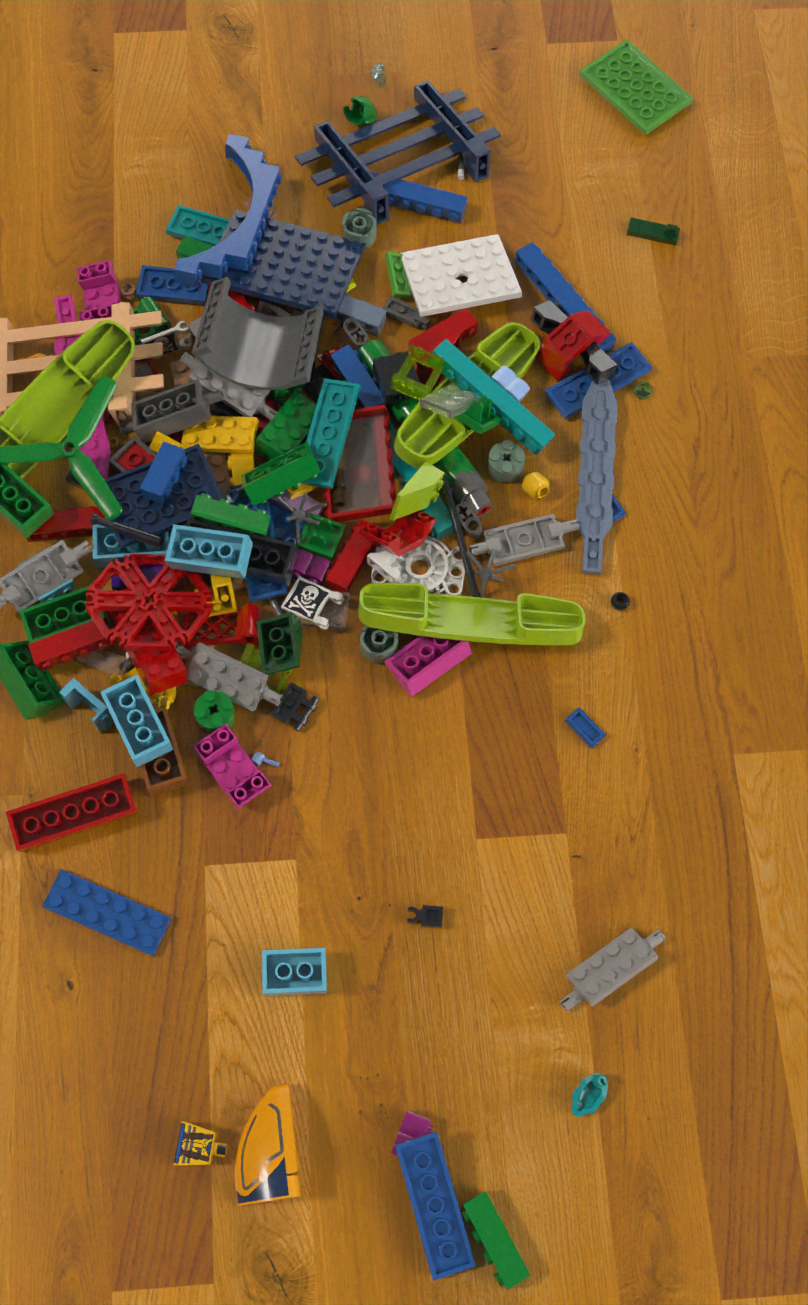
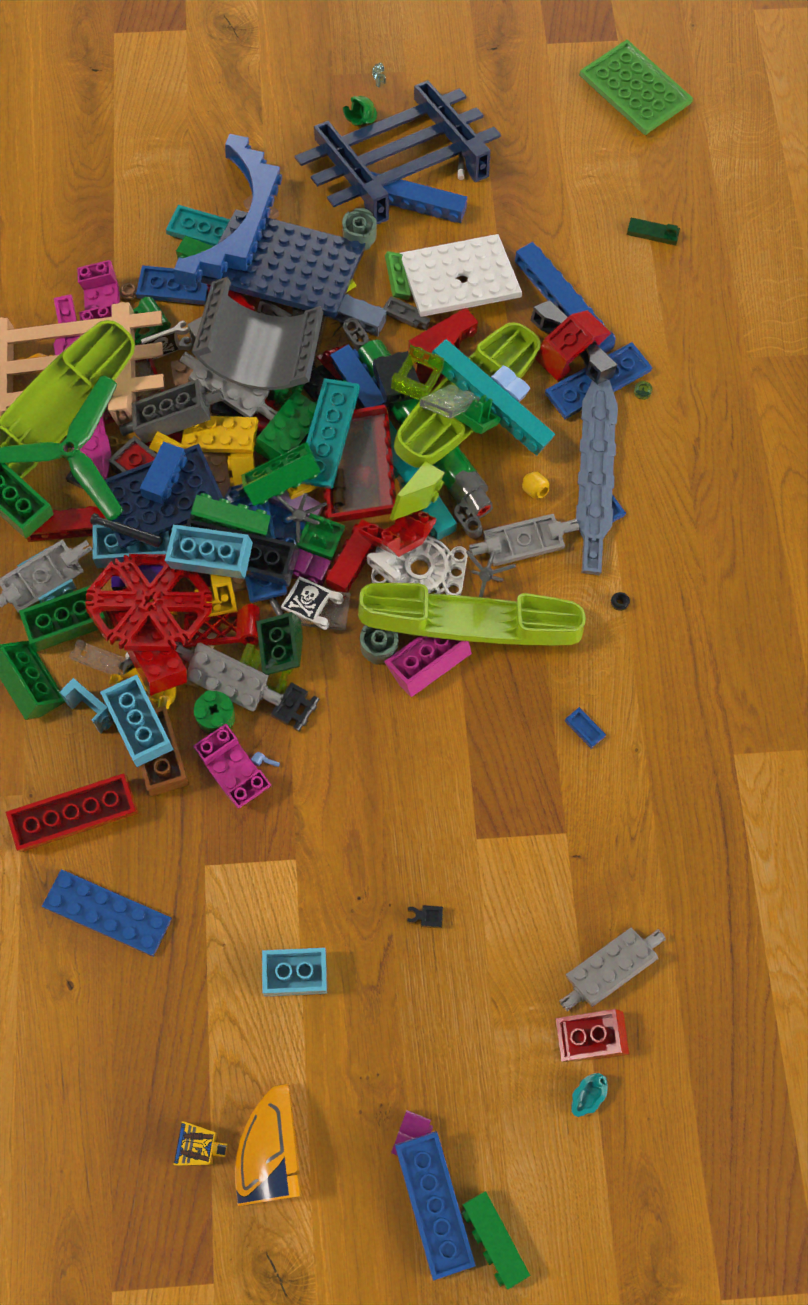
(67, 645): red brick -> none
(447, 491): black bar -> none
(506, 462): sand green brick -> none
(592, 1035): none -> red slope

